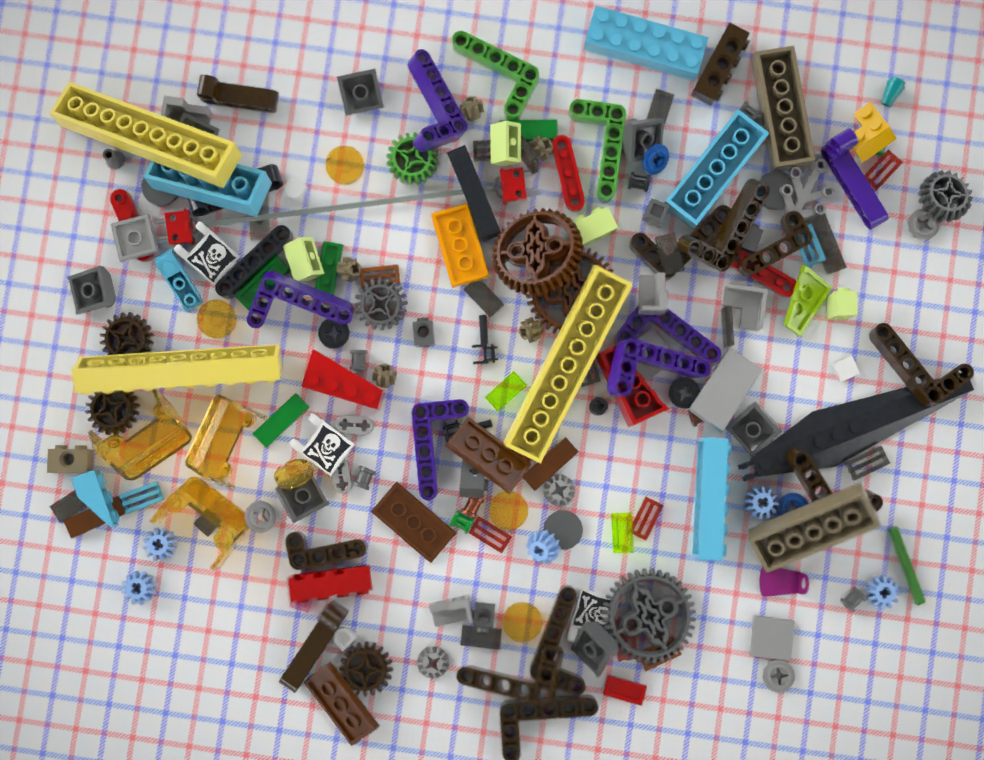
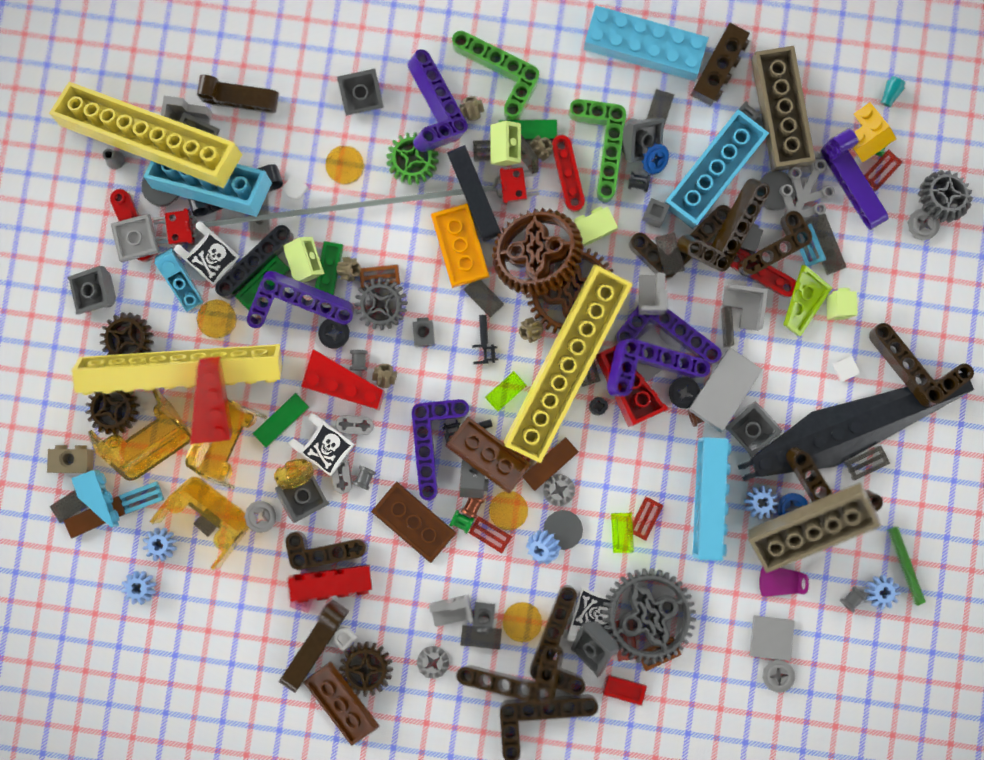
(211, 410): none -> red wedge

